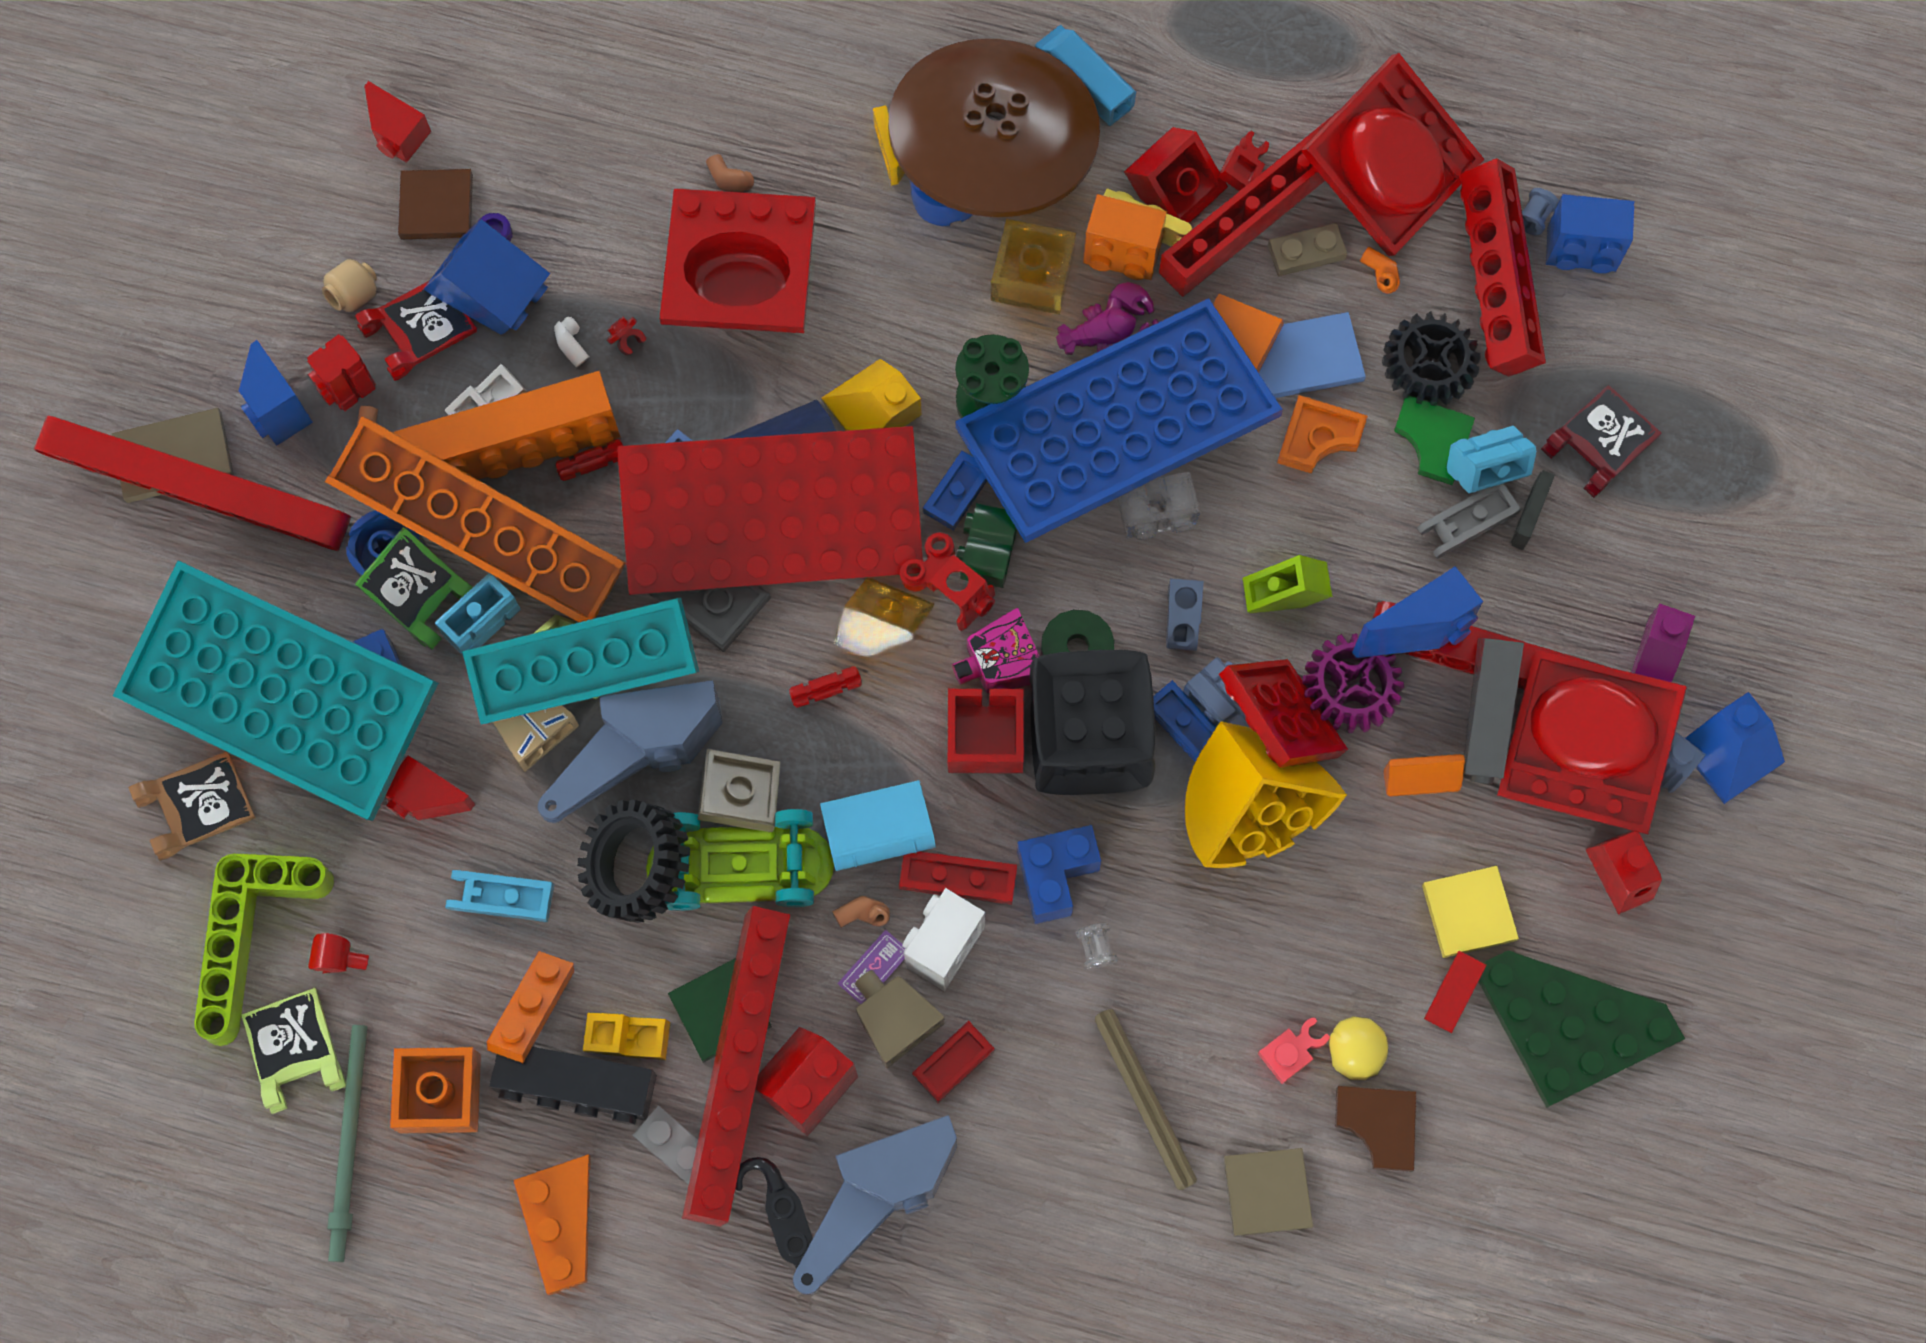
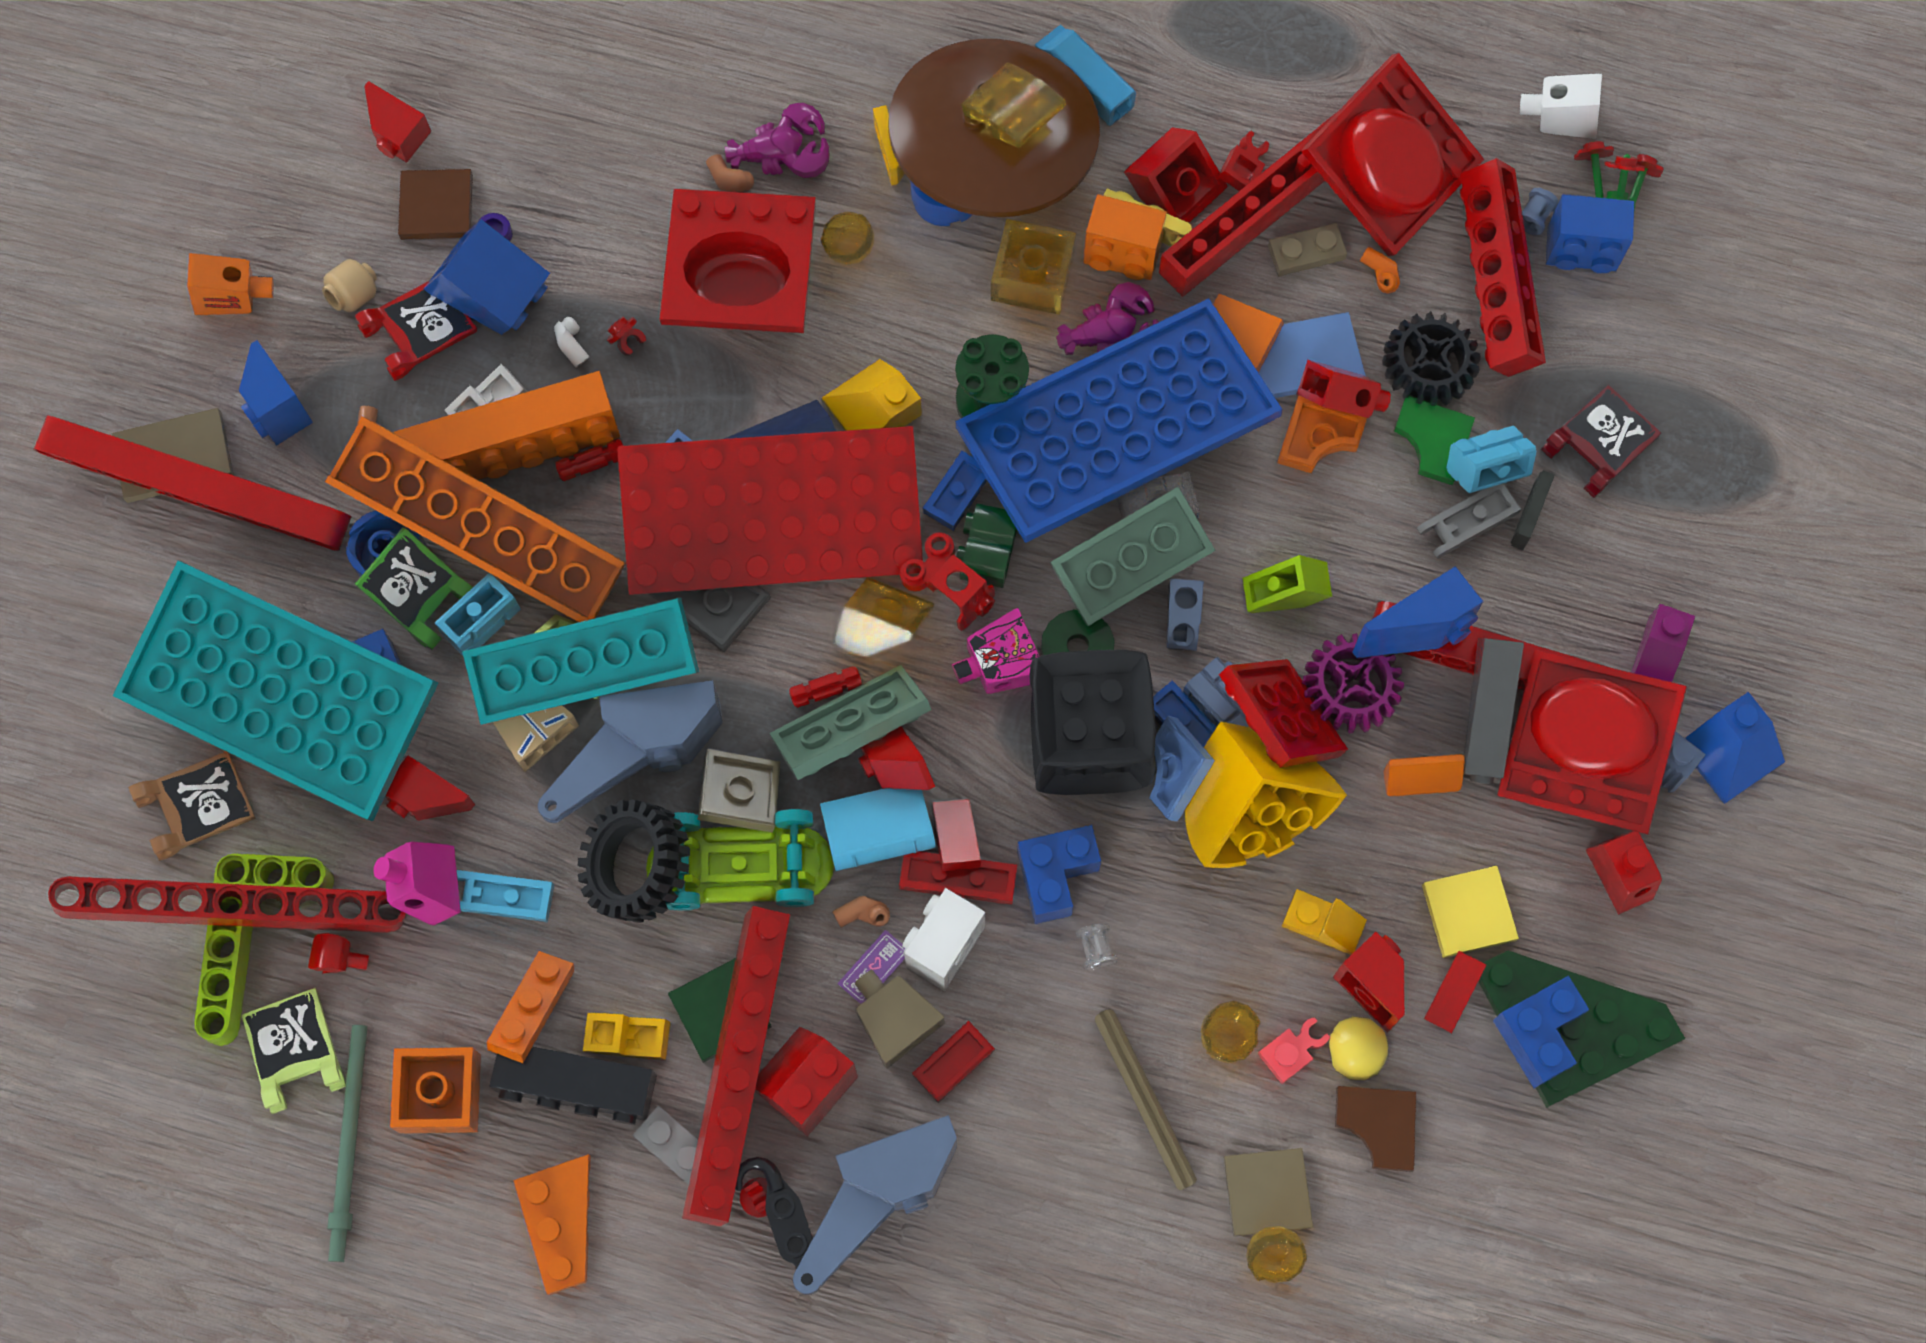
(212, 895): none -> red beam
(224, 285): none -> orange torso
(340, 373): red brick -> none
(421, 880): none -> dark pink torso
(754, 1197): none -> red plate
(781, 144): none -> magenta animal
(848, 238): none -> clear yellow hair
(850, 722): none -> sand green plate
(896, 762): none -> red slope
(956, 835): none -> tile
(985, 736): red piece -> none
(1013, 104): none -> clear yellow slope
(1132, 556): none -> sand green plate
(1180, 768): none -> medium blue tile
(1230, 1032): none -> clear yellow hair
(1276, 1254): none -> clear yellow hair
(1325, 922): none -> yellow slope
(1342, 390): none -> red torso
(1376, 979): none -> red slope
(1533, 1034): none -> blue brick
(1567, 105): none -> white torso
(1642, 165): none -> plant

